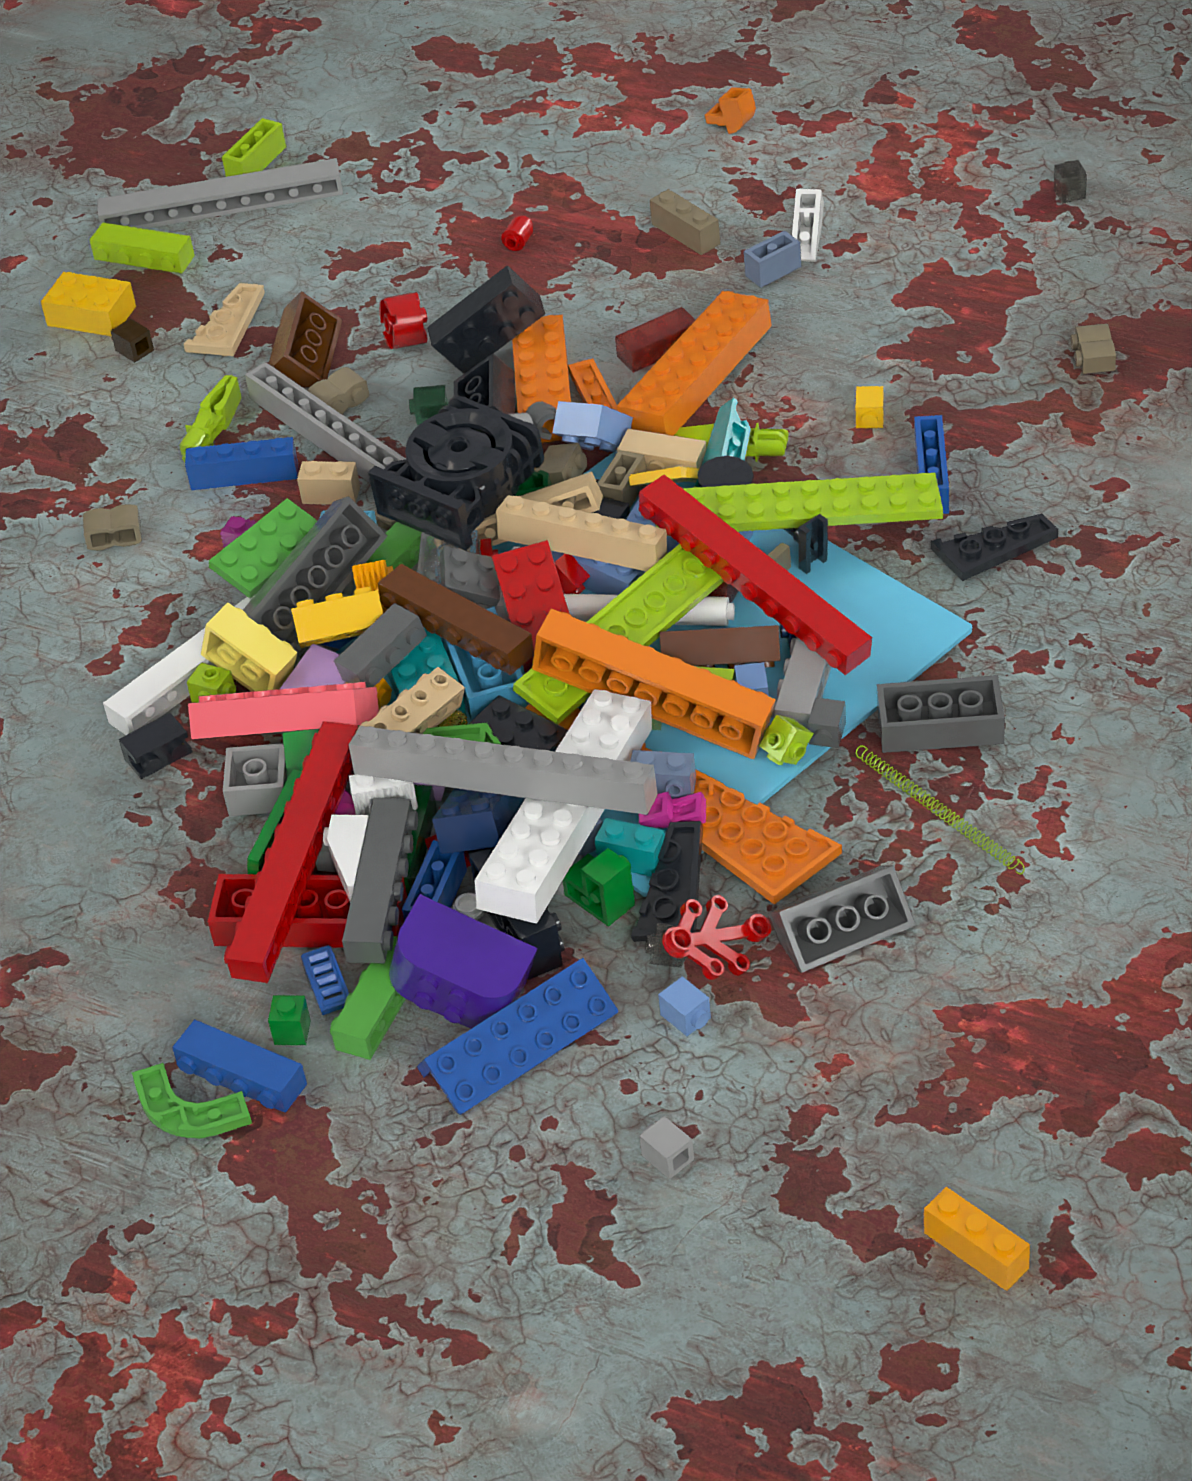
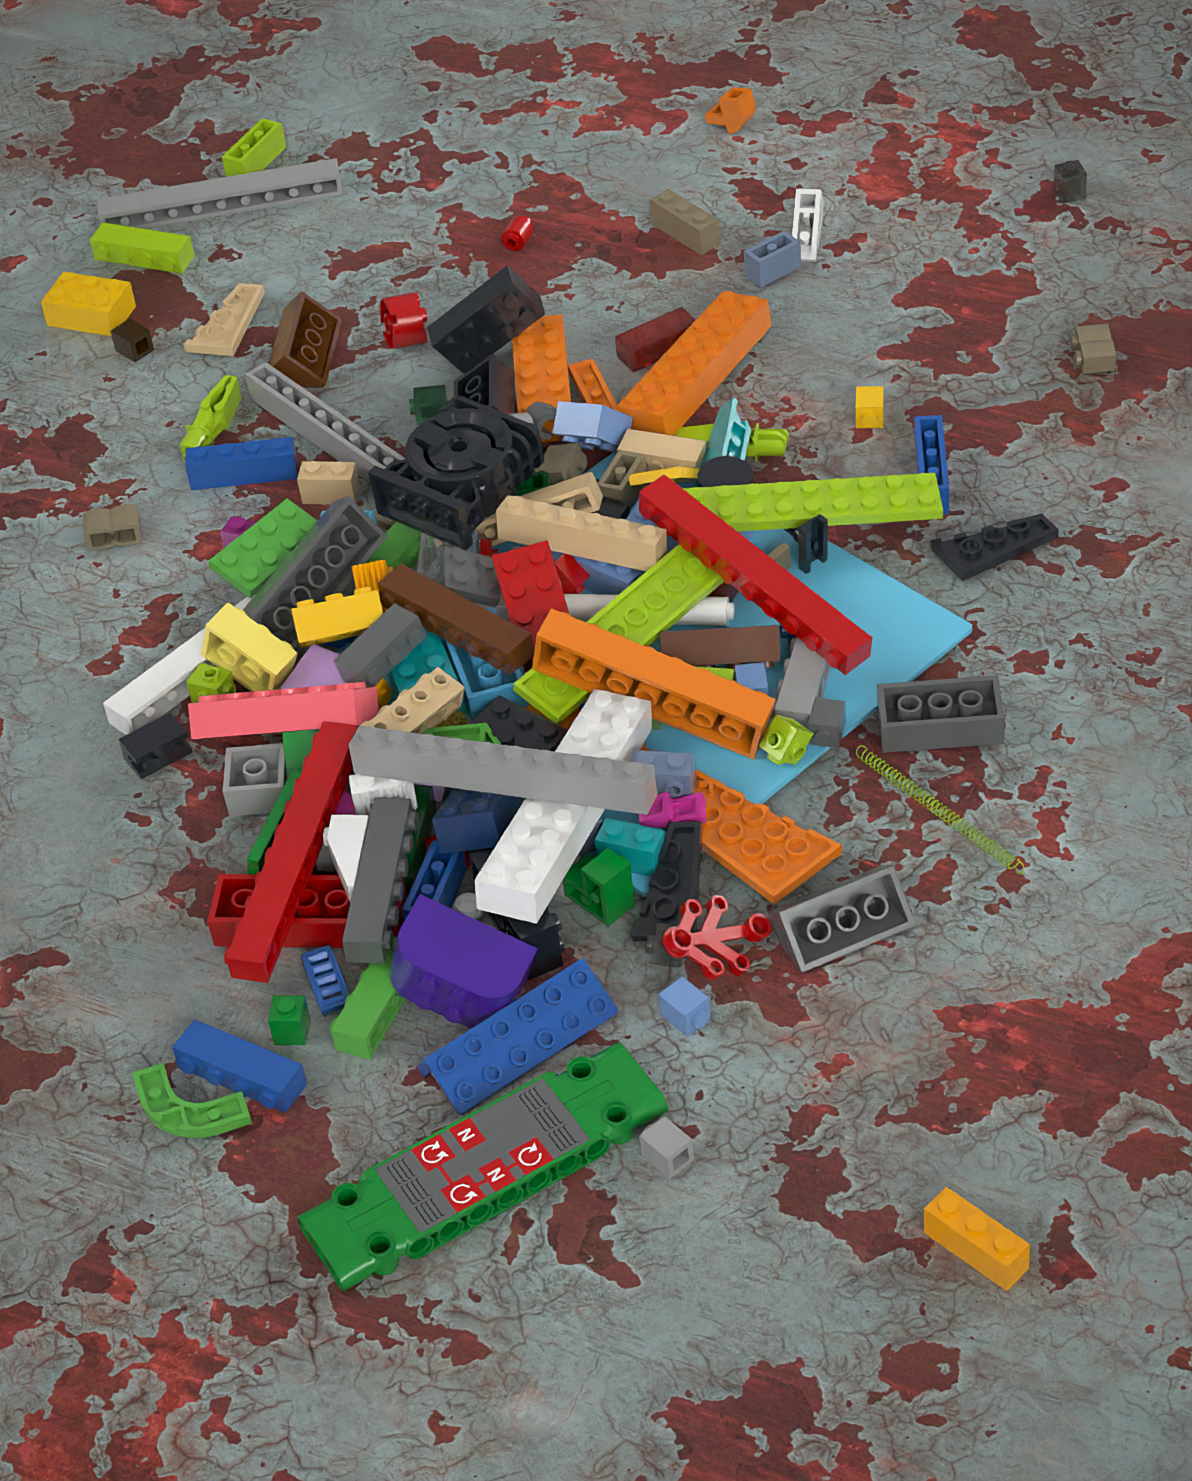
(341, 390): dark tan brick -> none
(481, 1165): none -> panel

